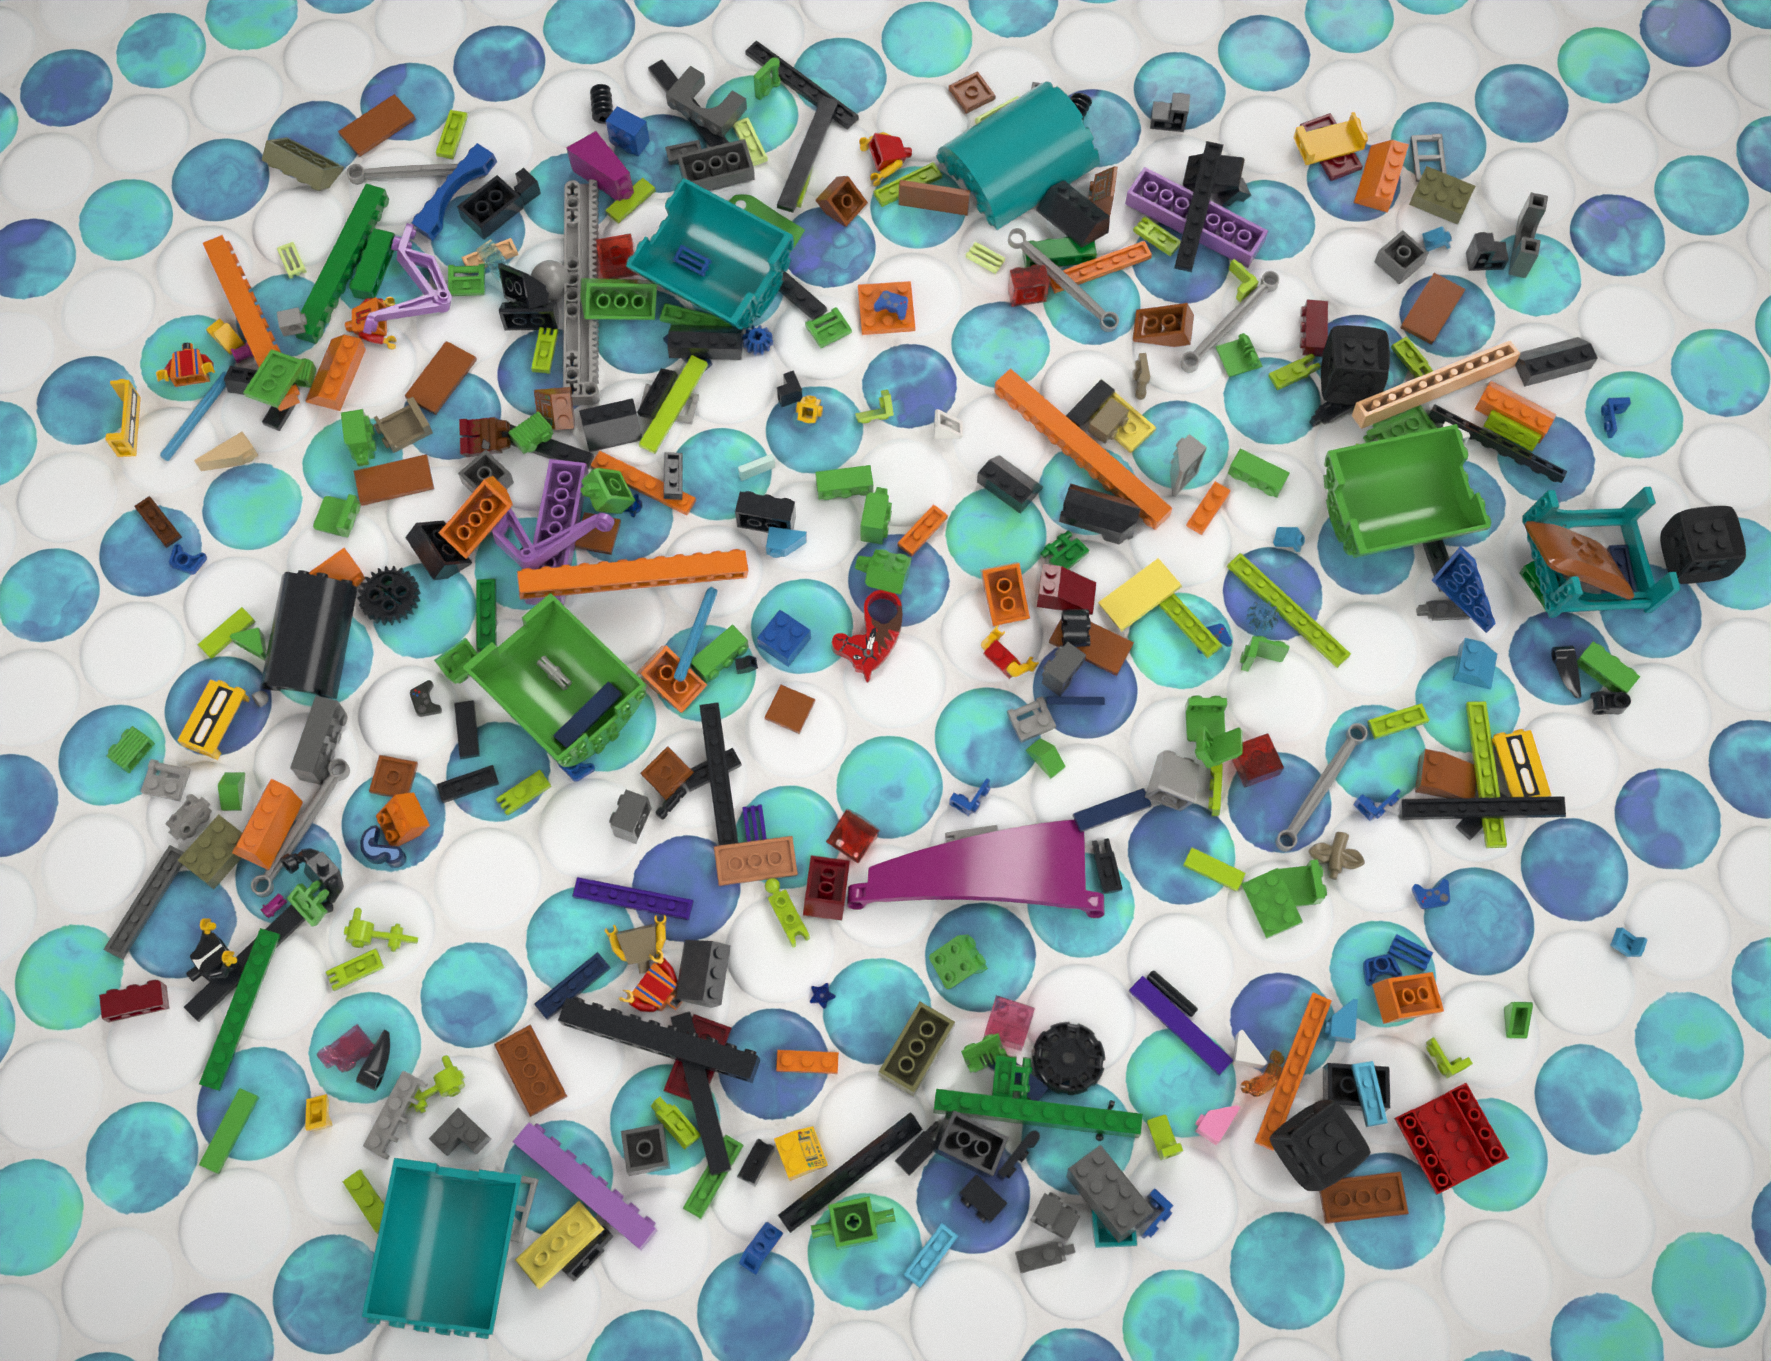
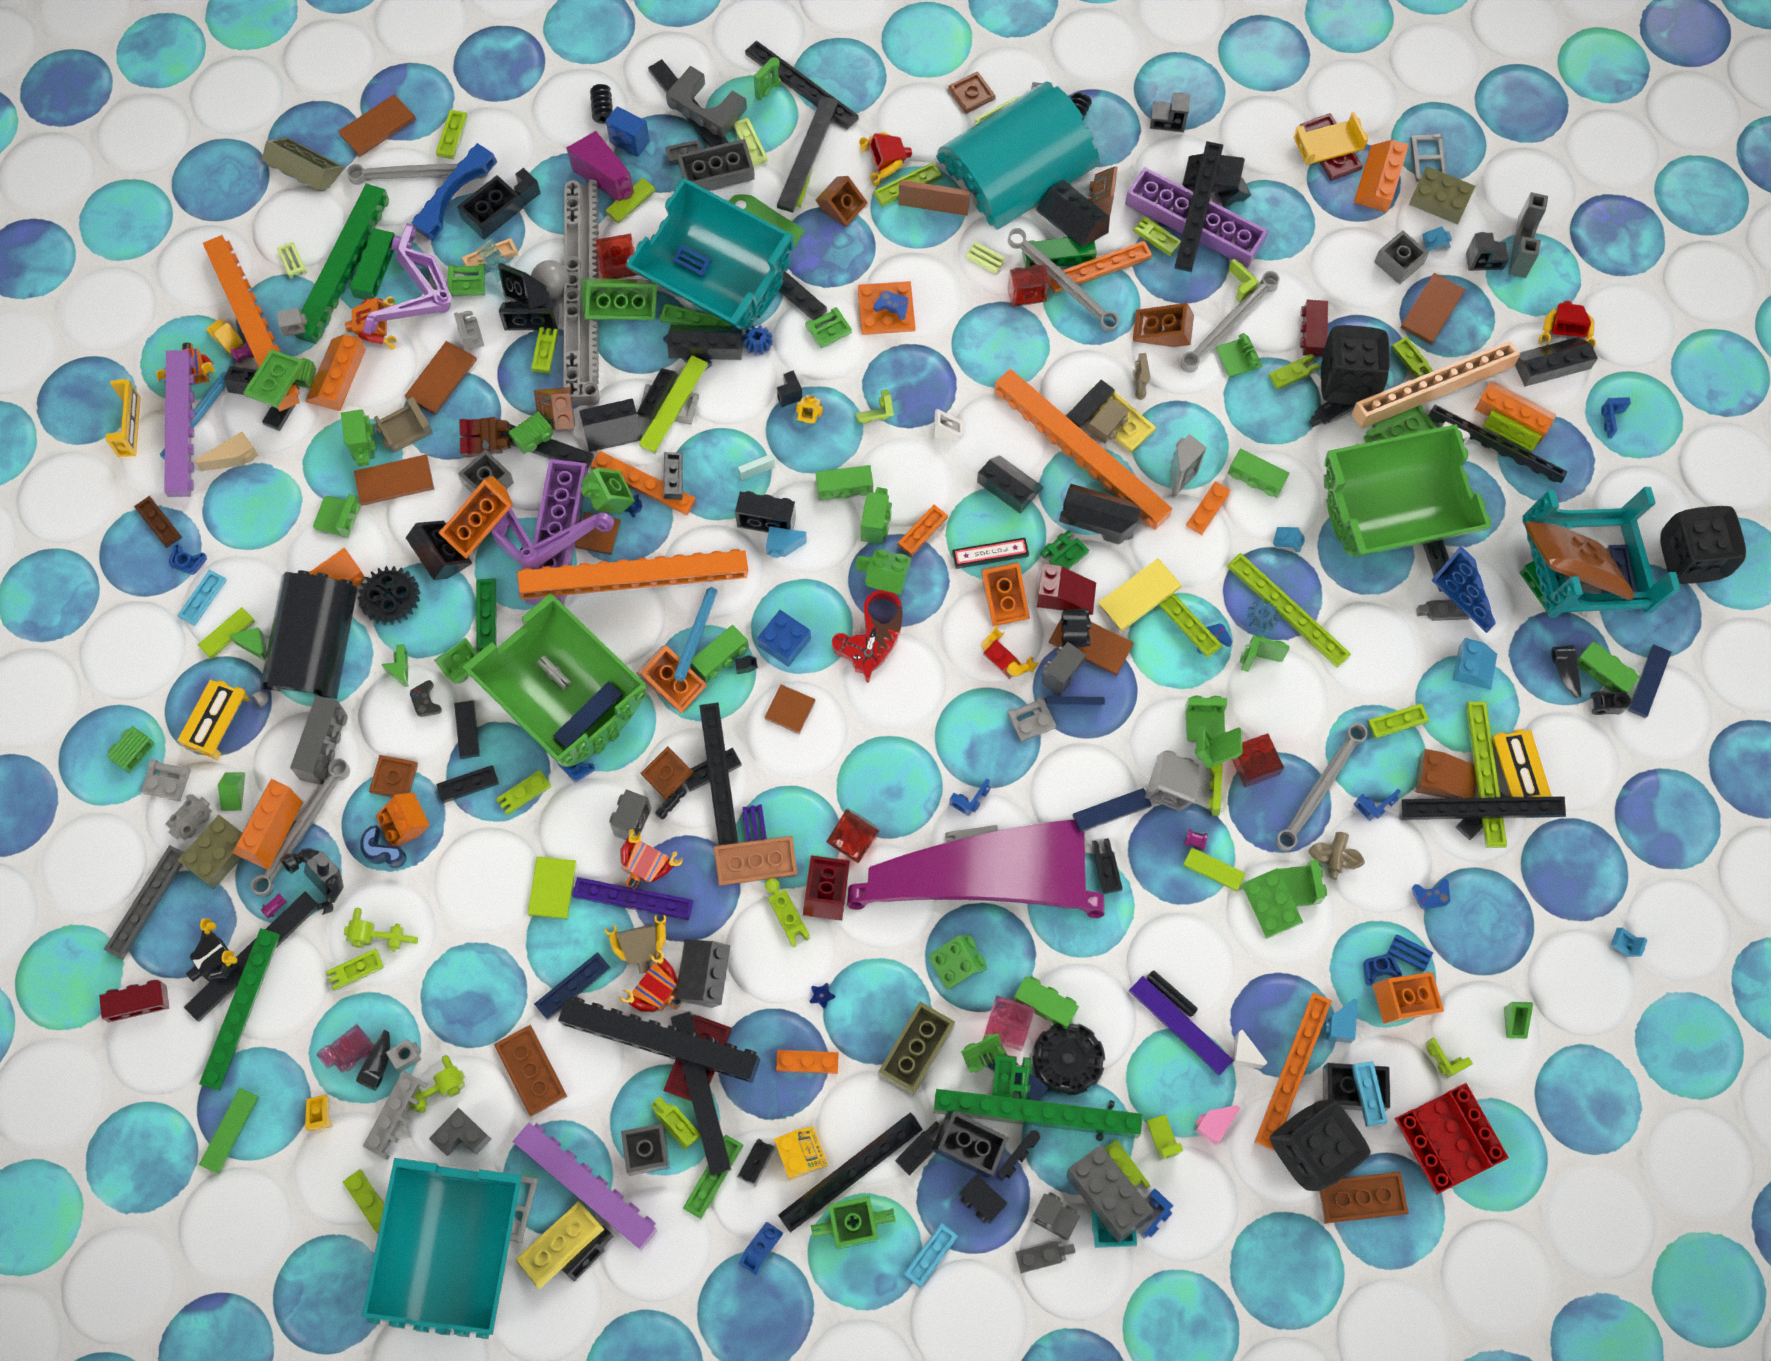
(179, 423): none -> medium lavender brick
(202, 597): none -> medium azure tile
(308, 905): bright green hinge -> none
(396, 1052): none -> light grey brick
(399, 669): none -> bright green slope
(469, 330): none -> light grey hinge
(552, 888): none -> lime tile
(644, 861): none -> torso
(990, 553): none -> tile
(1046, 757): bright green slope -> none
(1046, 1002): none -> bright green brick
(1126, 1164): none -> lime hinge
(1196, 839): none -> magenta bush
(1268, 1080): clear orange arm -> none
(1569, 320): none -> red torso
(1649, 681): none -> dark blue tile

